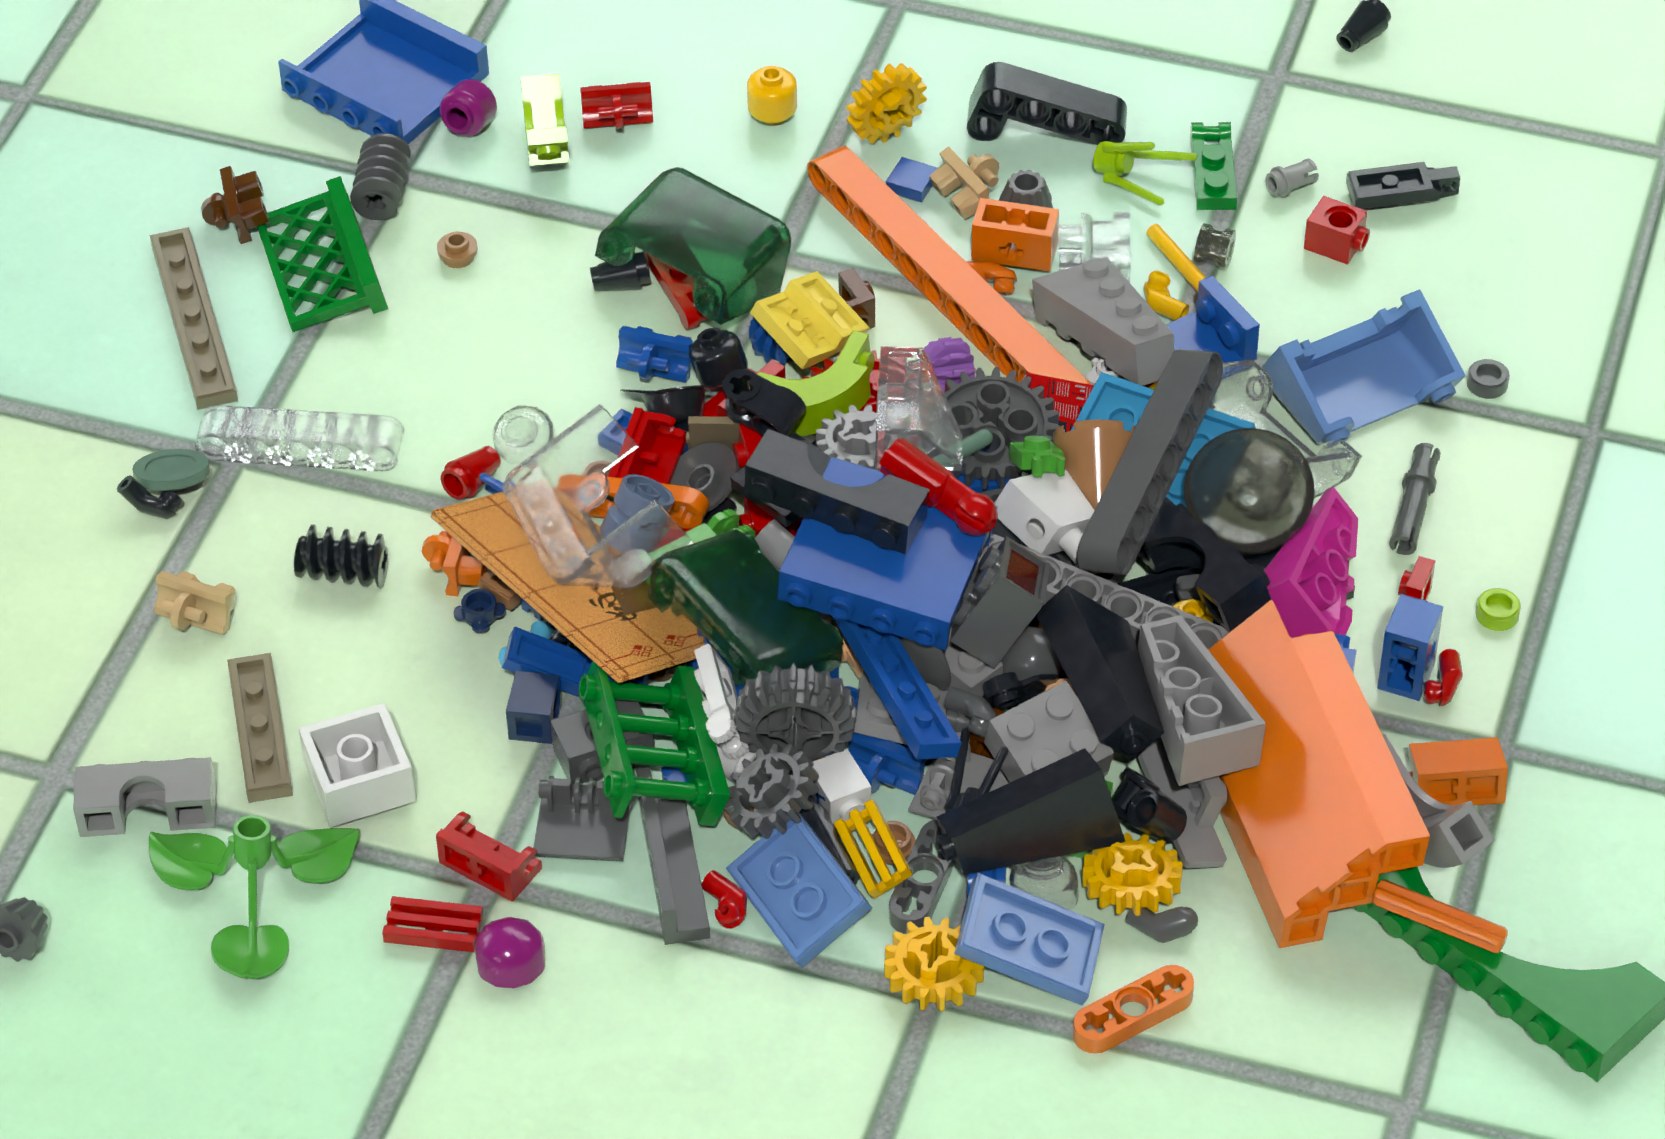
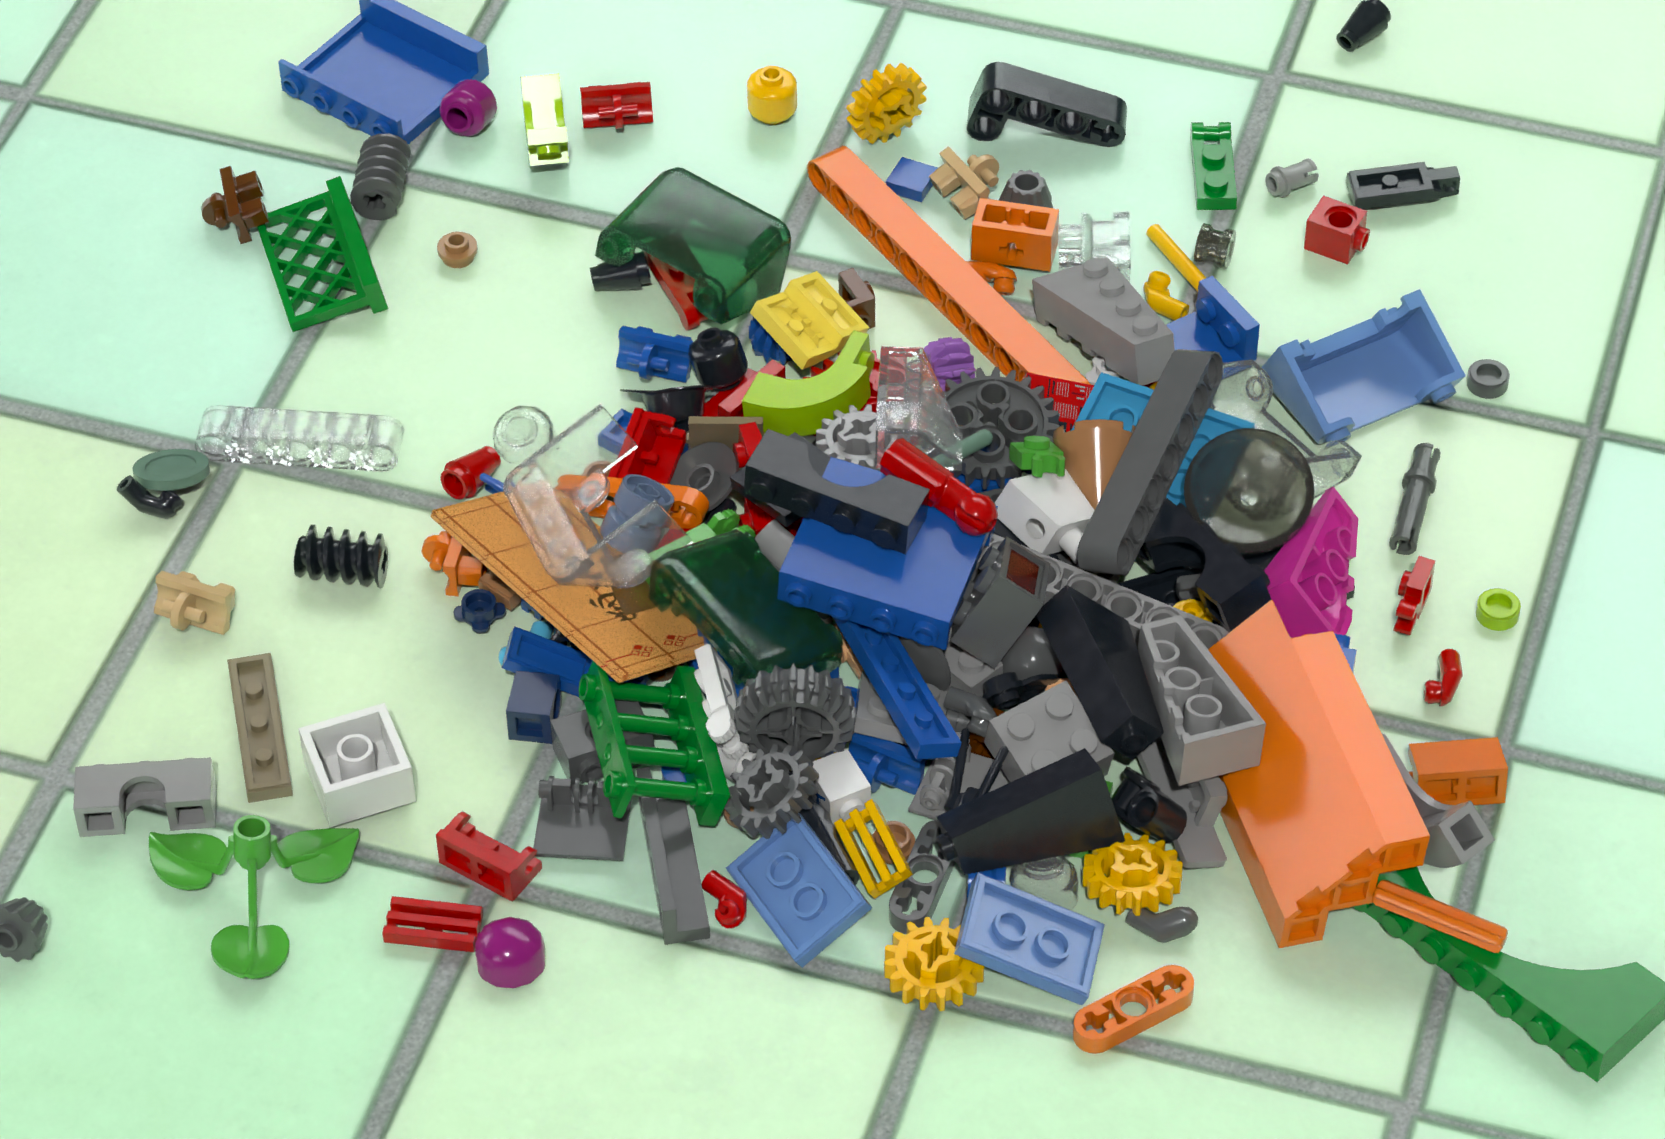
(193, 318): dark tan tile -> none
(763, 404): black piece -> none
(1118, 158): lime plant -> none
(1410, 647): blue brick -> none

